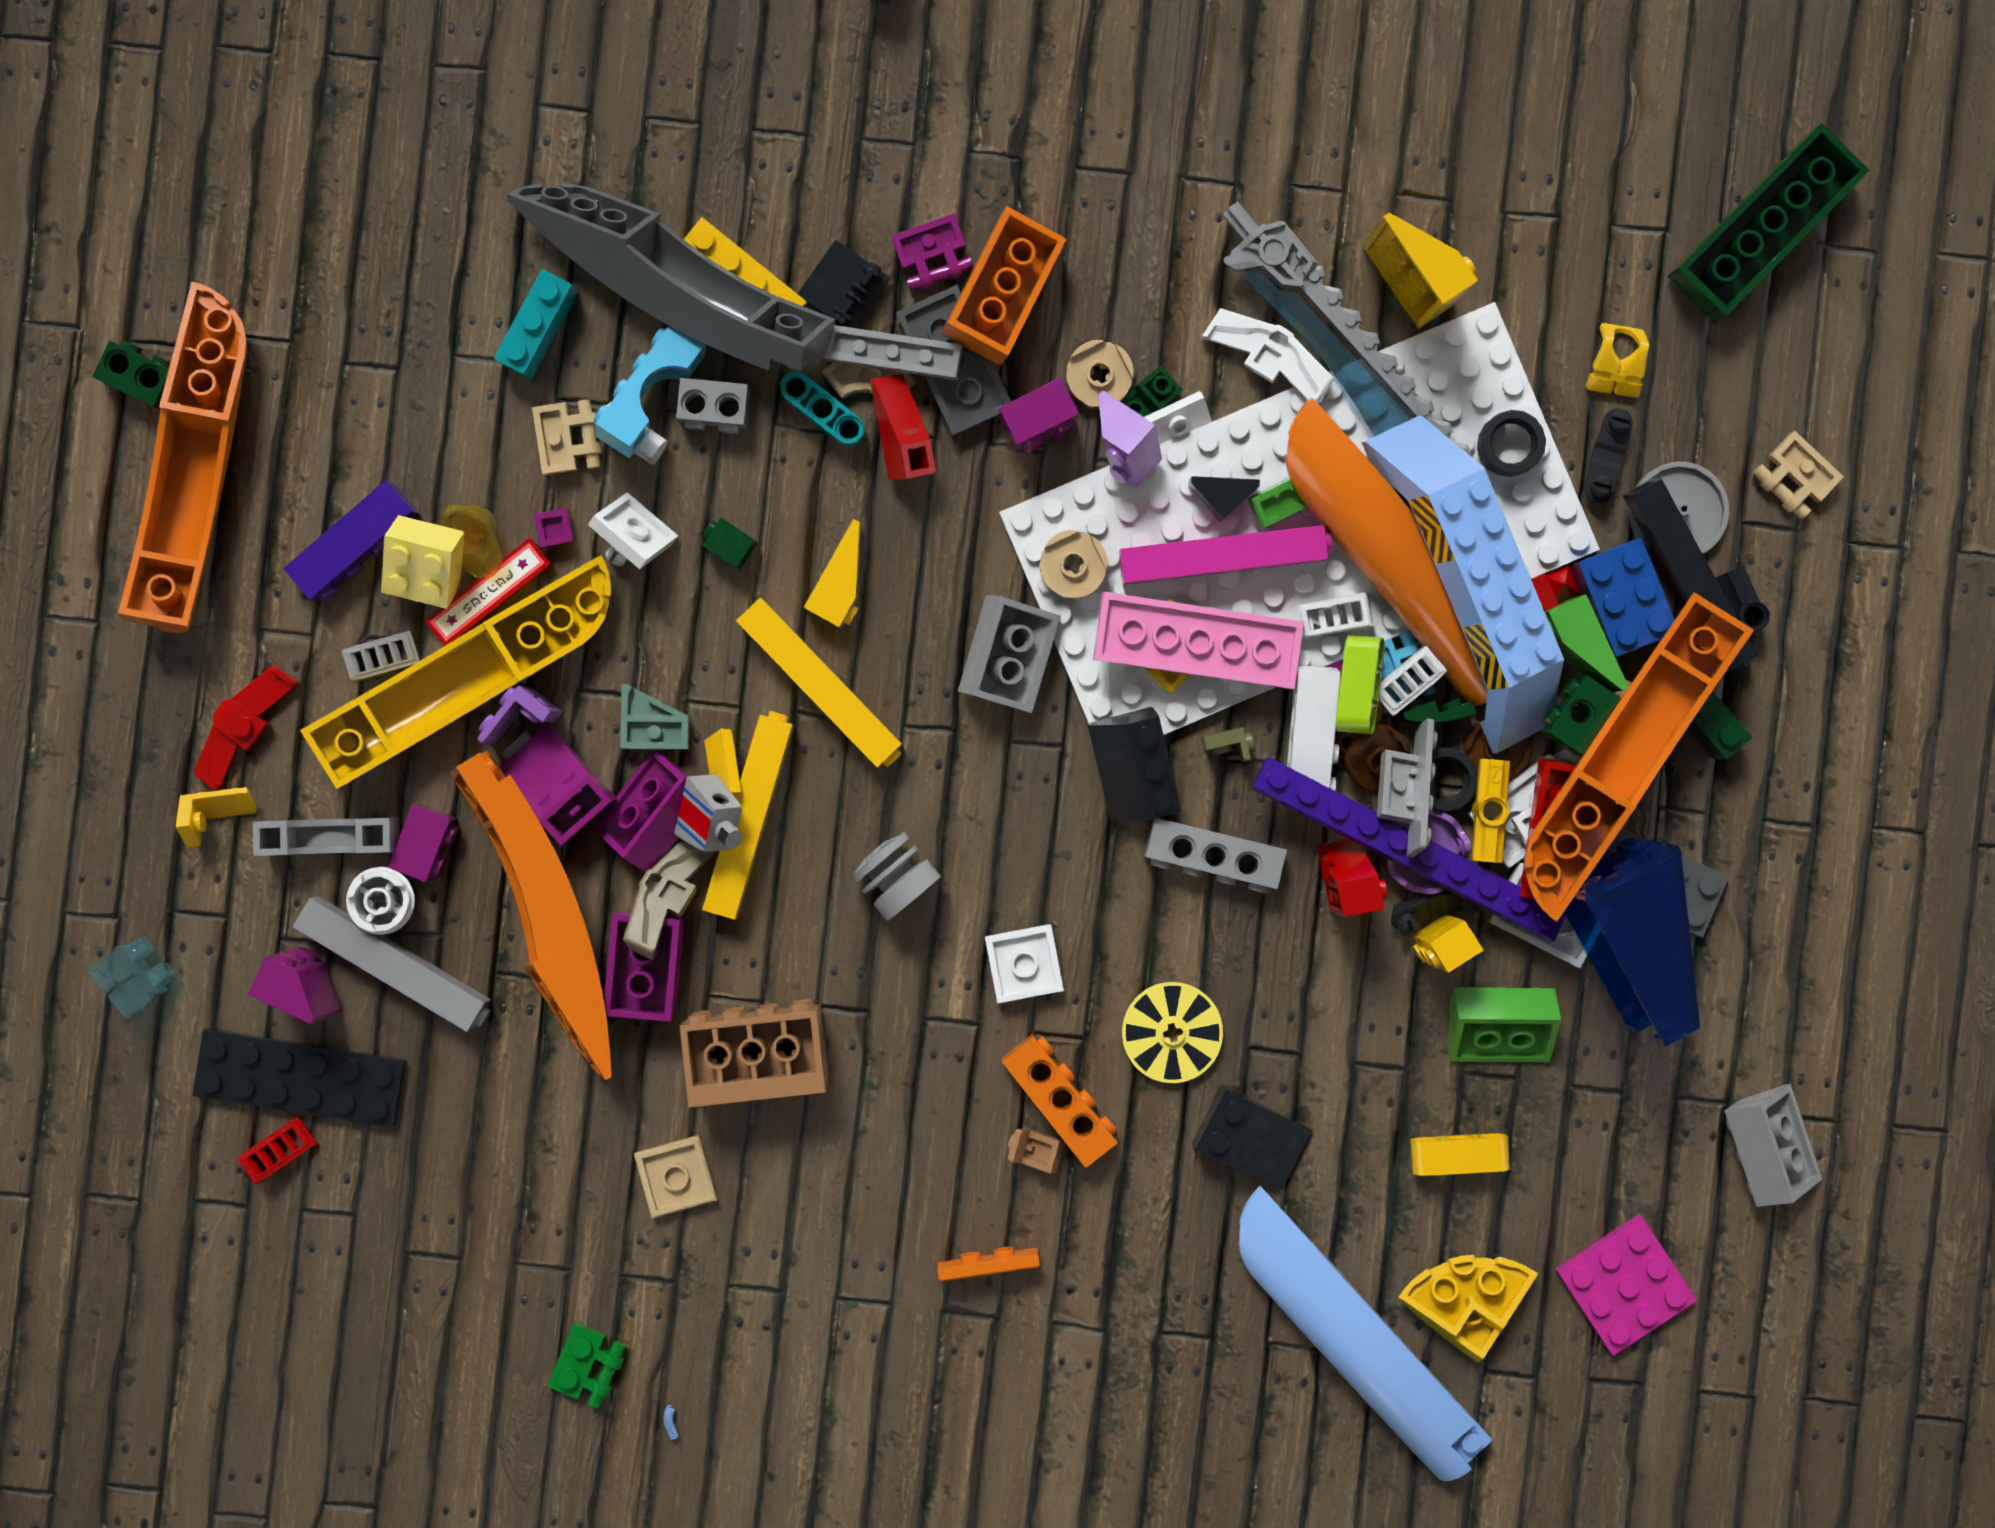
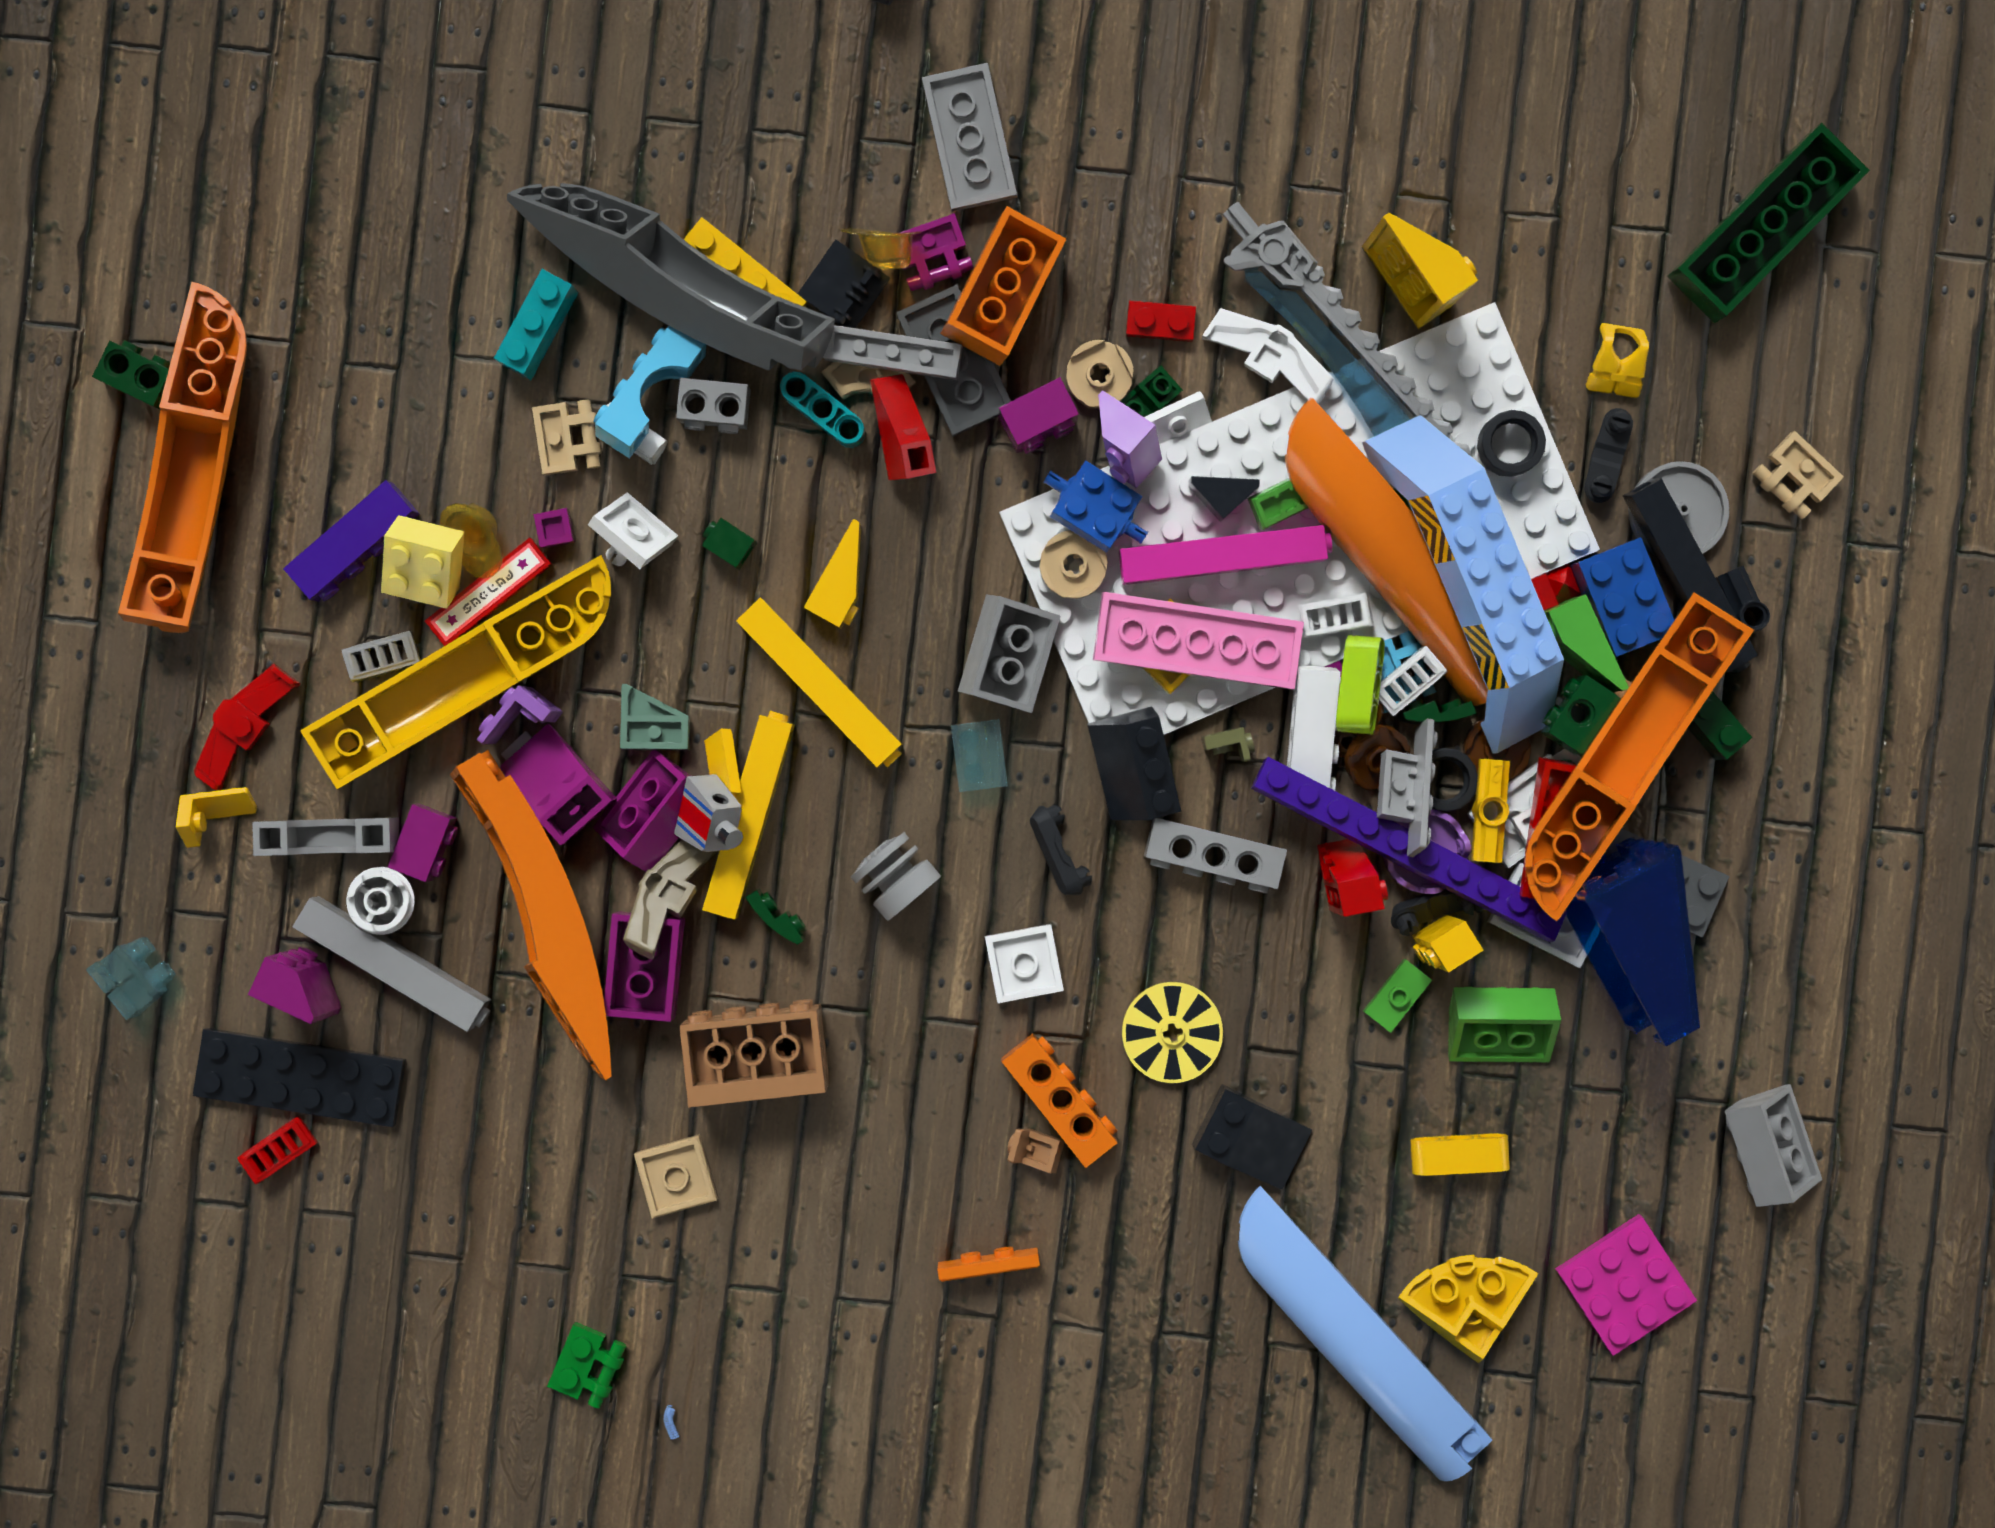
(786, 925): none -> dark green slope
(884, 248): none -> clear yellow piece
(969, 137): none -> light grey plate
(979, 755): none -> clear light blue plate
(1044, 825): none -> black piece
(1096, 506): none -> blue plate
(1160, 321): none -> red plate
(1397, 995): none -> bright green plate

